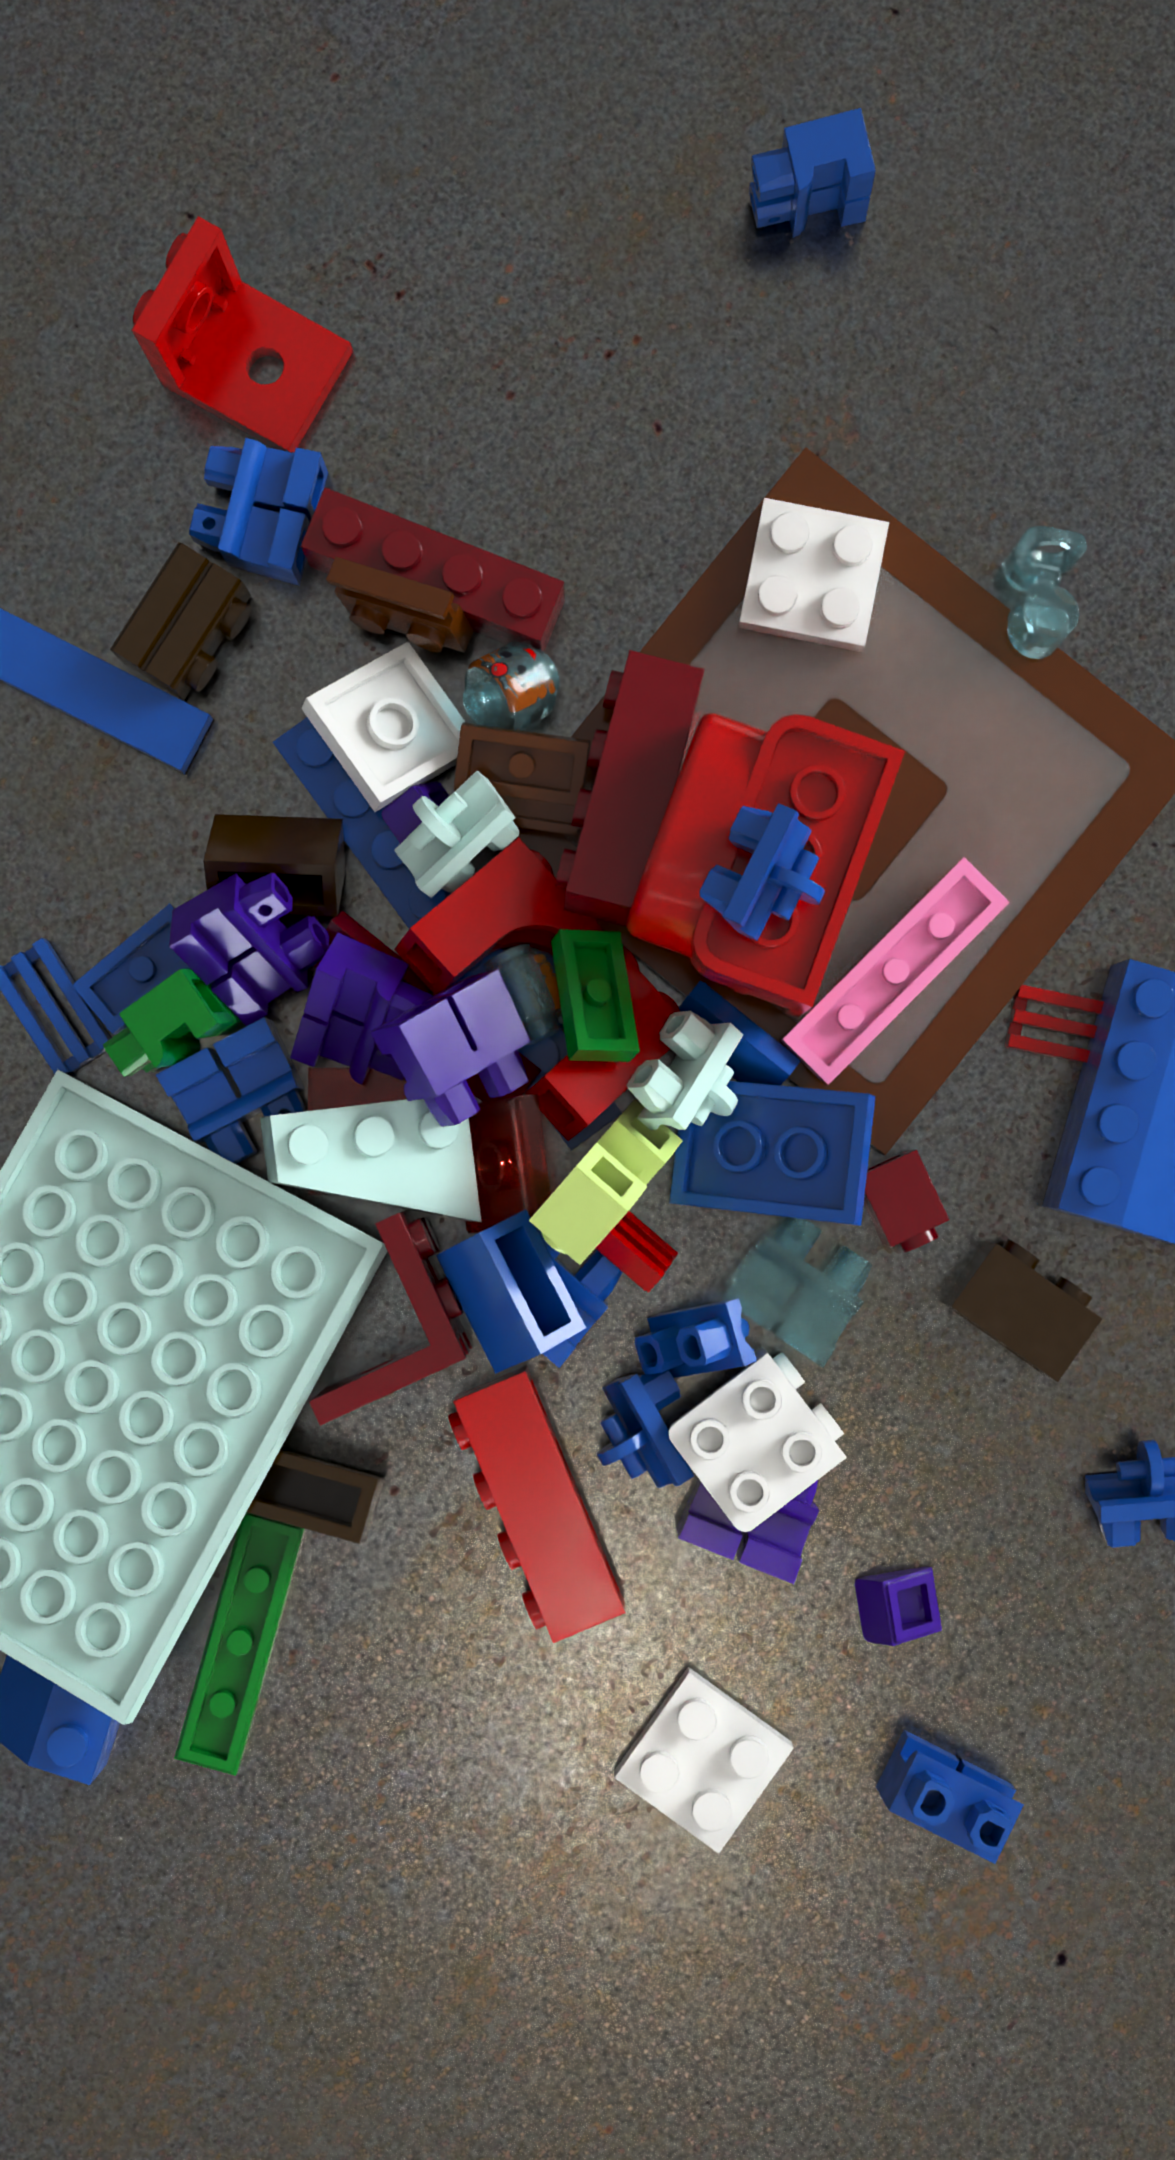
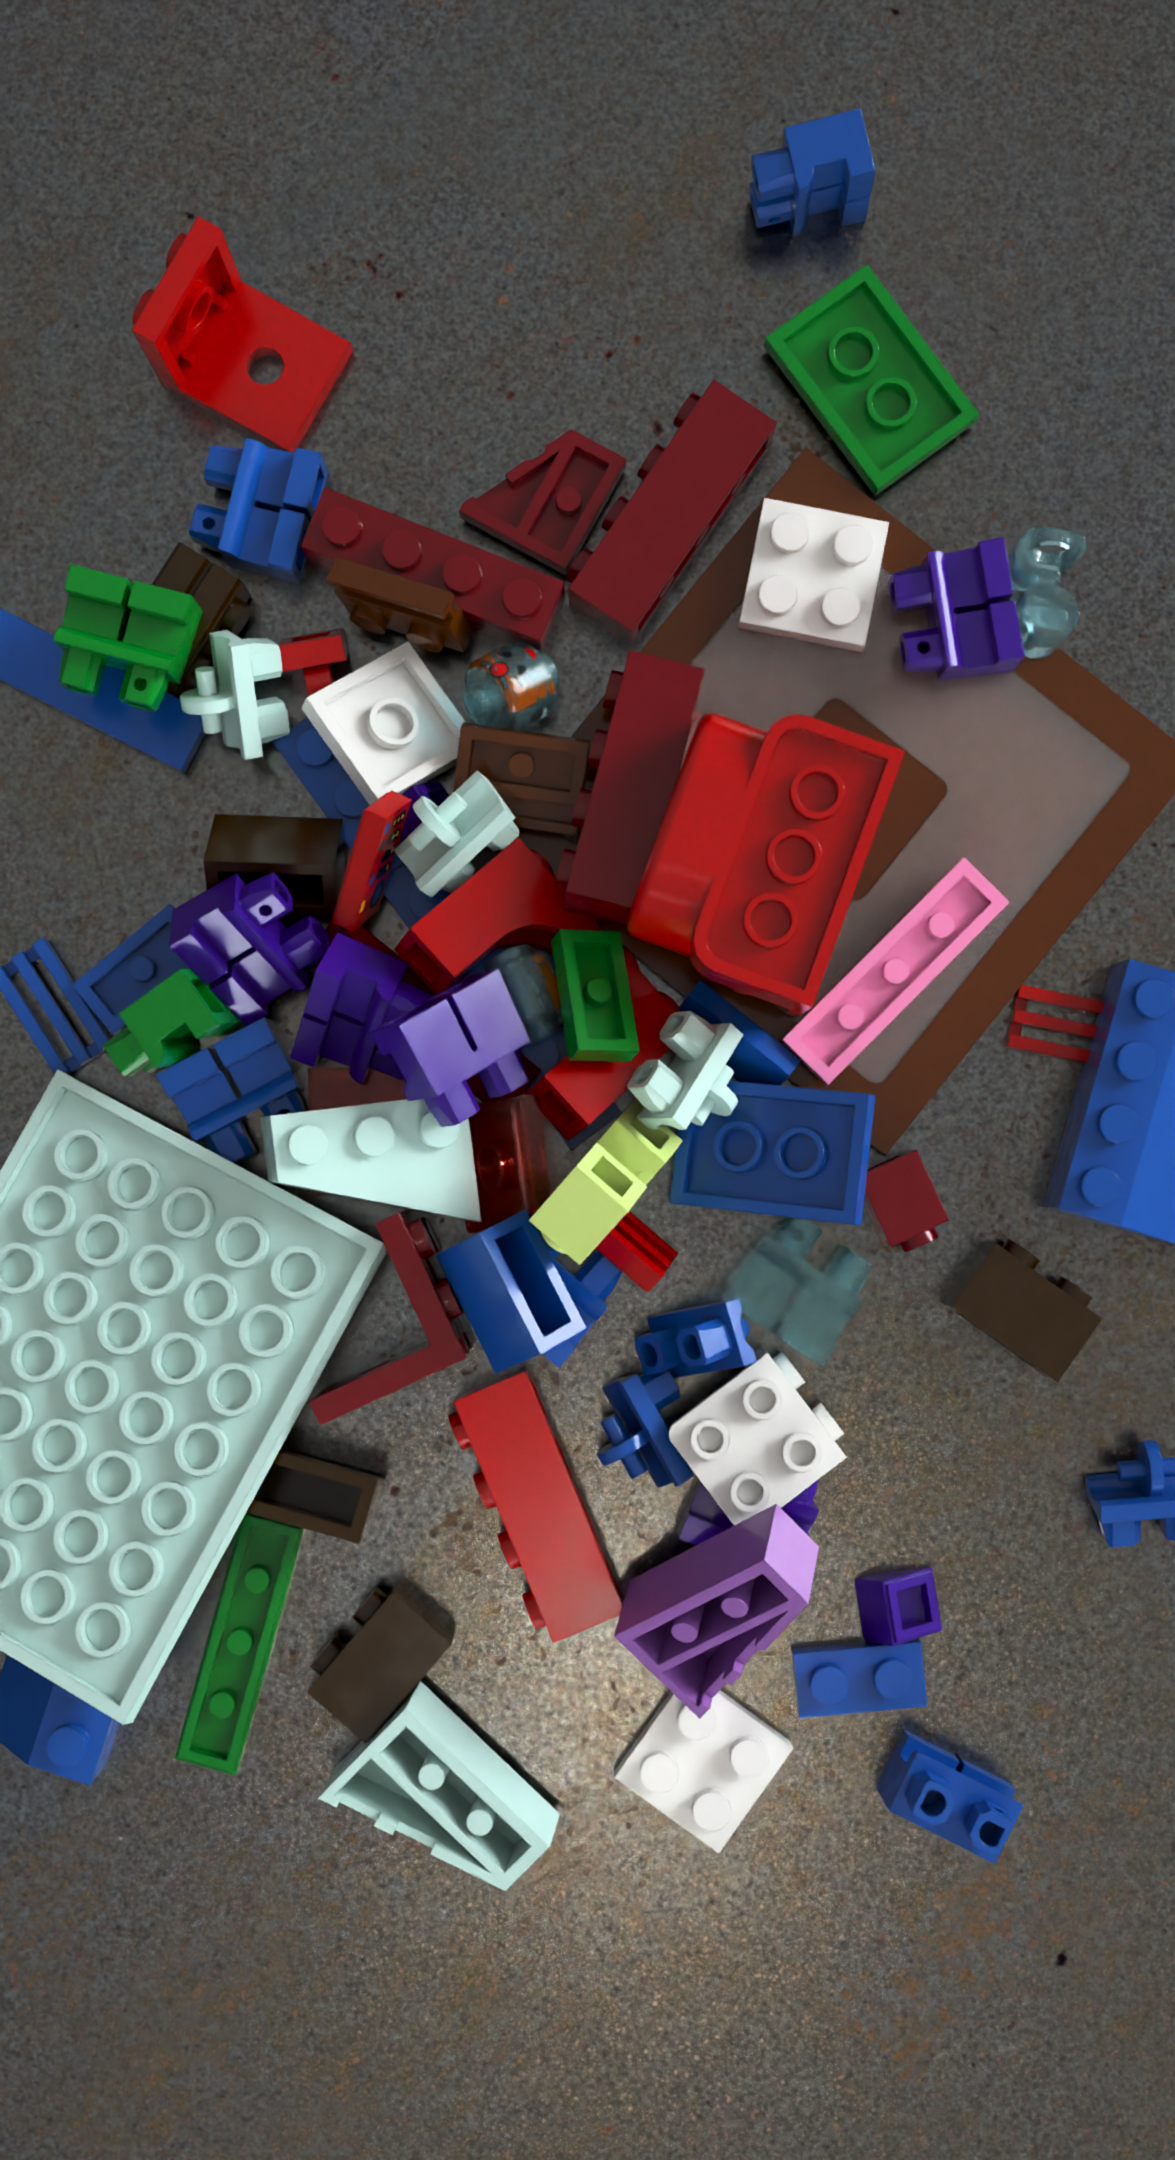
(125, 628): none -> green hips
(228, 697): none -> light aqua hips
(314, 654): none -> red tile
(371, 860): none -> red tile
(380, 1660): none -> dark brown brick
(446, 1790): none -> light aqua wedge
(550, 501): none -> dark red wing
(670, 512): none -> dark red brick
(718, 1605): none -> medium lavender wedge
(774, 876): blue hips -> none
(858, 1678): none -> blue plate
(871, 379): none -> green plate
(967, 613): none -> dark purple hips

